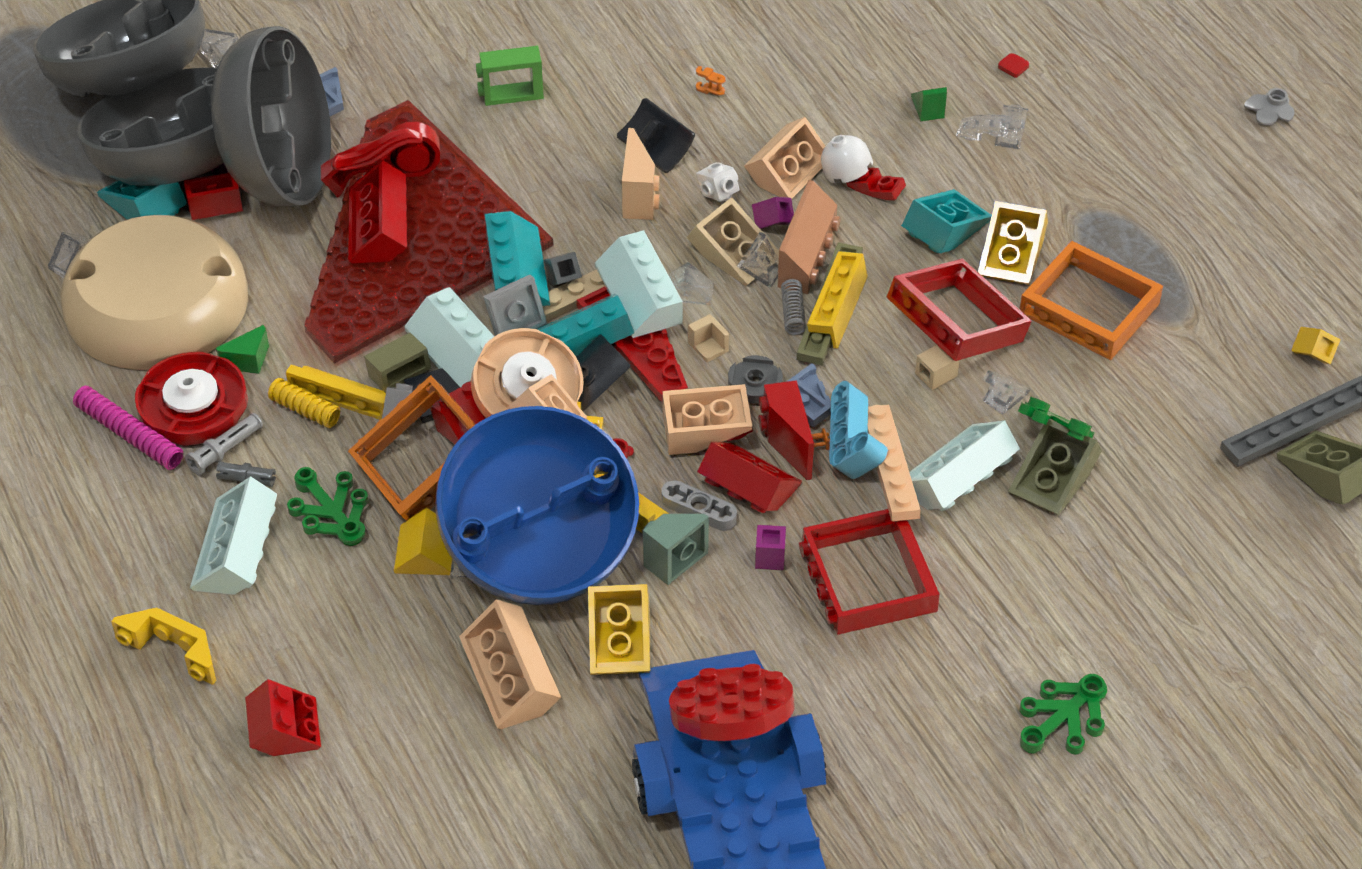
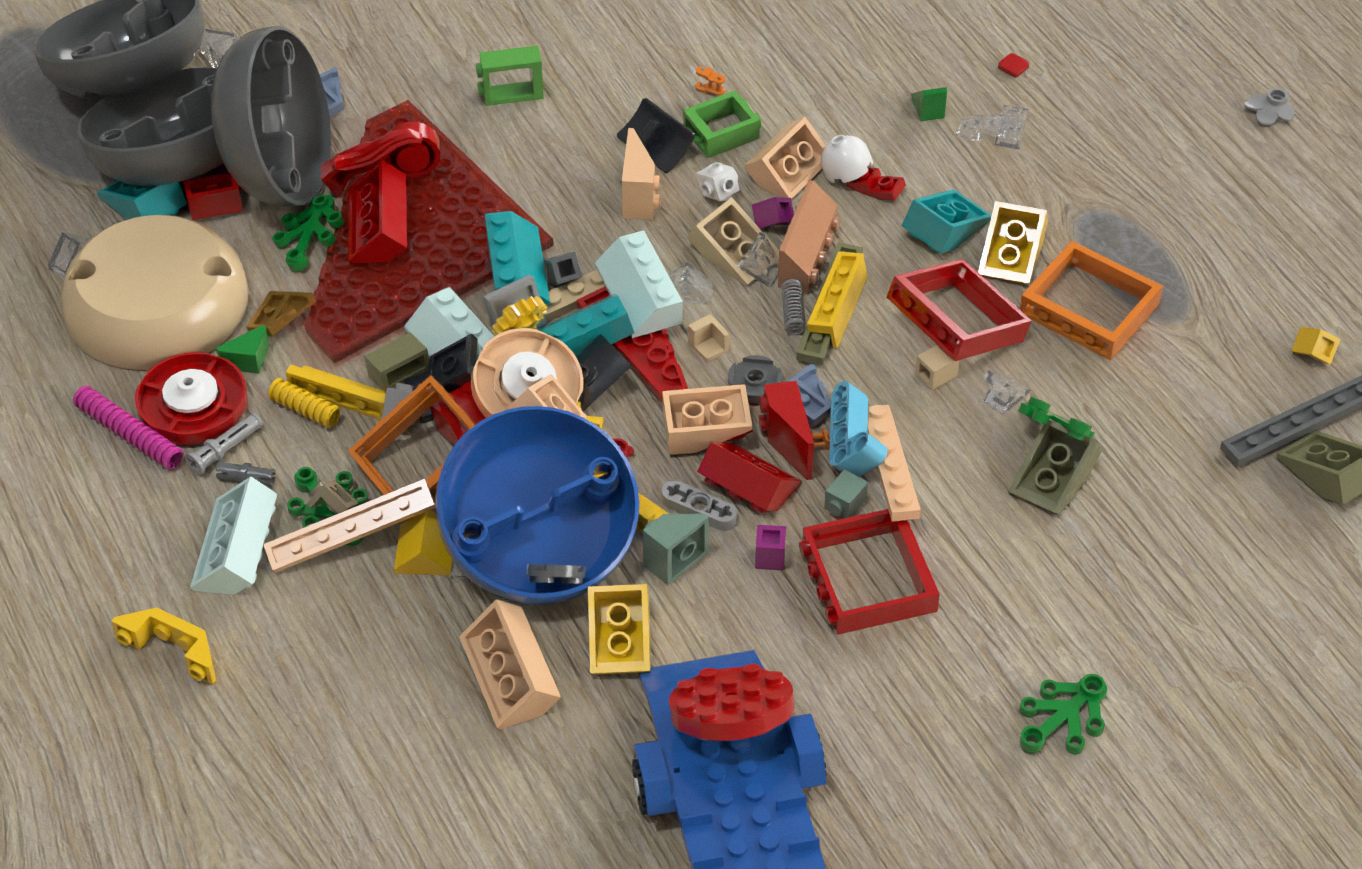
(280, 309): none -> pearl gold wing
(282, 720): red slope -> none
(320, 207): none -> green plant
(334, 494): none -> dark tan bracket
(349, 525): none -> light nougat plate
(454, 363): none -> black tile
(521, 315): none -> yellow gear
(565, 573): none -> dark grey plate
(727, 138): none -> bright green window
(845, 495): none -> sand green brick
(962, 464): light aqua slope -> none

